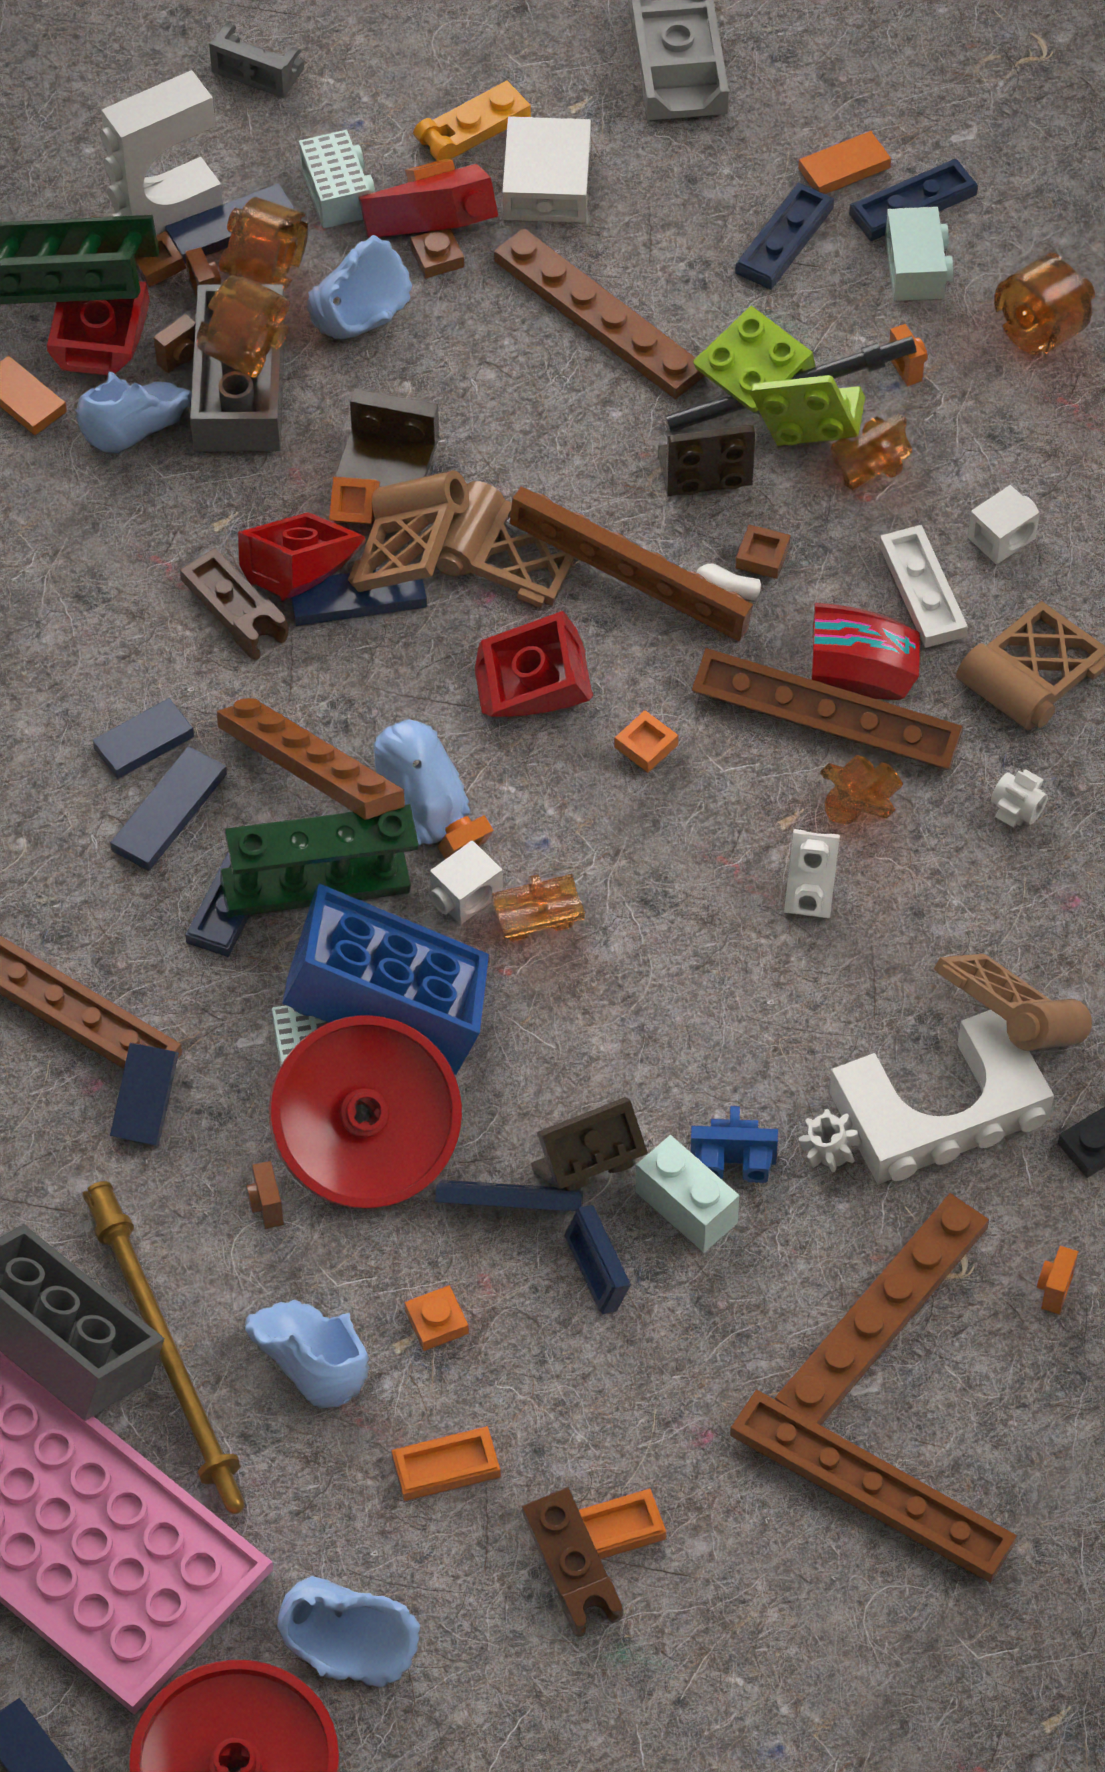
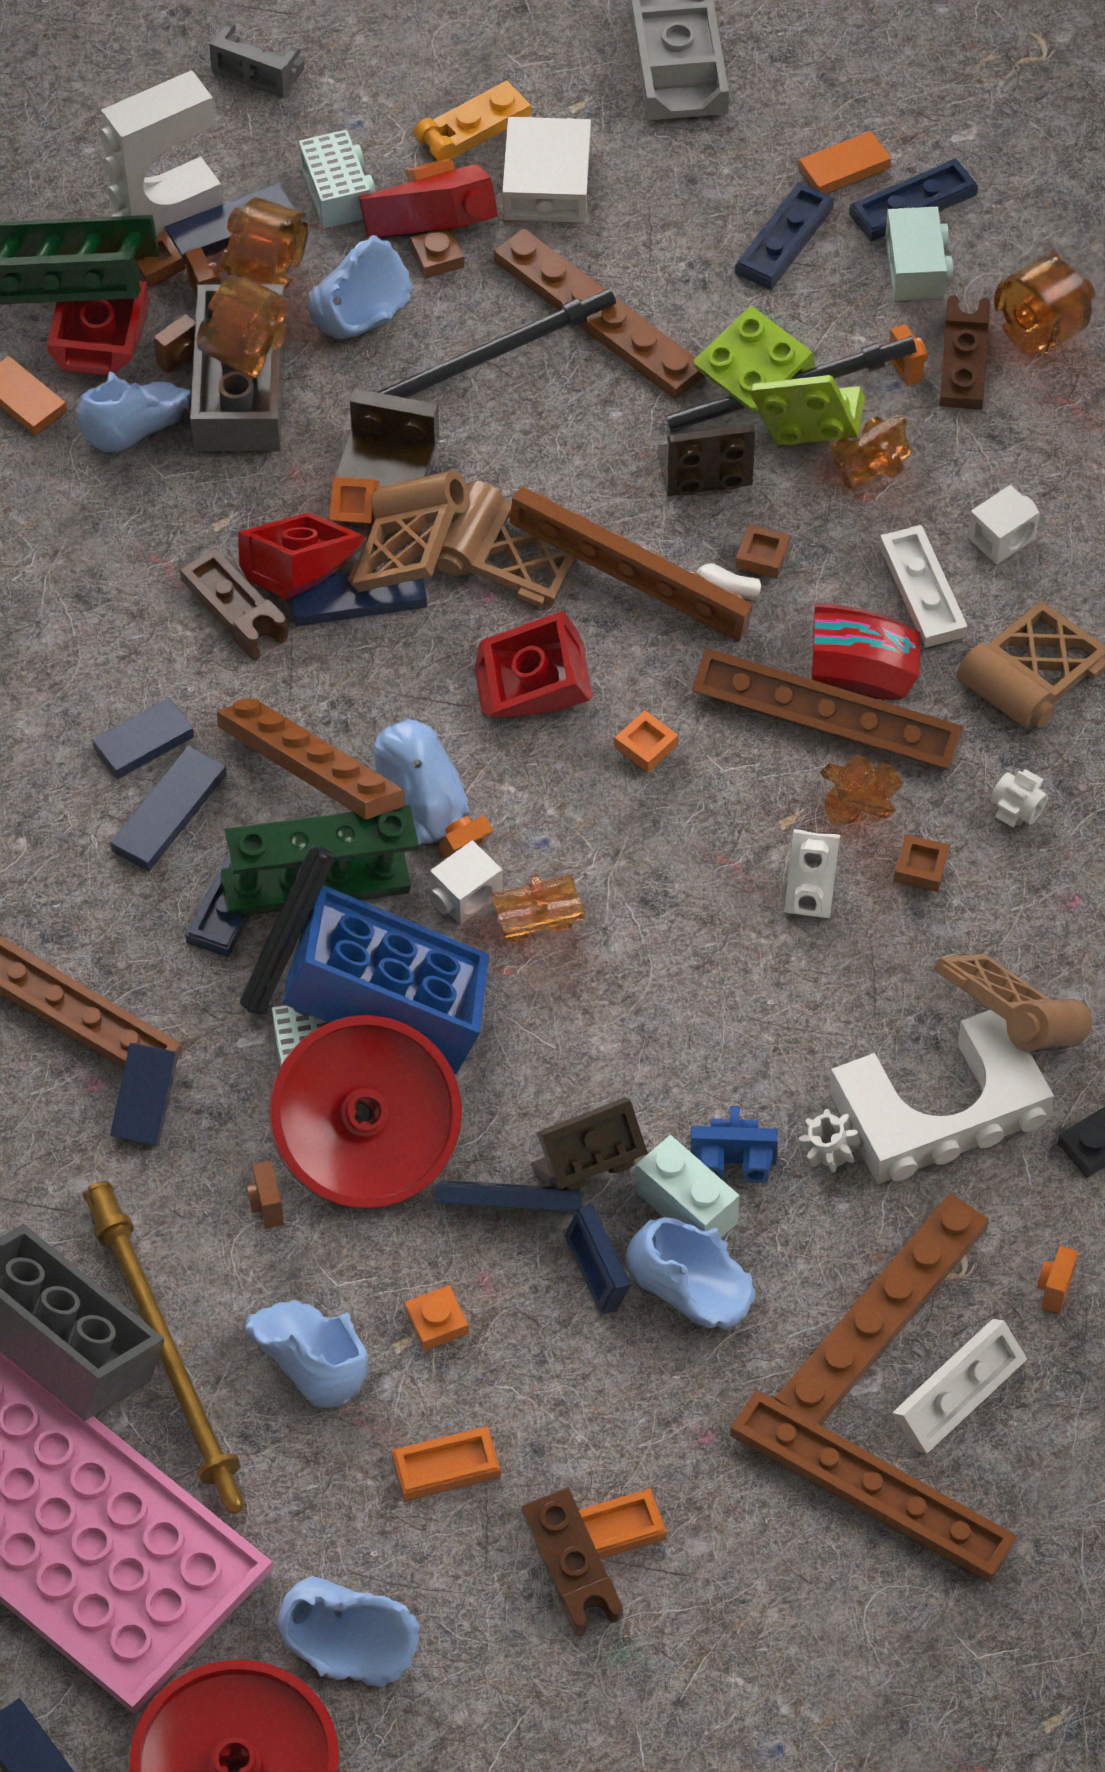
(287, 929): none -> black axle
(572, 314): none -> black bar
(690, 1272): none -> light blue piece
(921, 863): none -> dark orange plate
(959, 1386): none -> white plate
(964, 355): none -> reddish brown plate

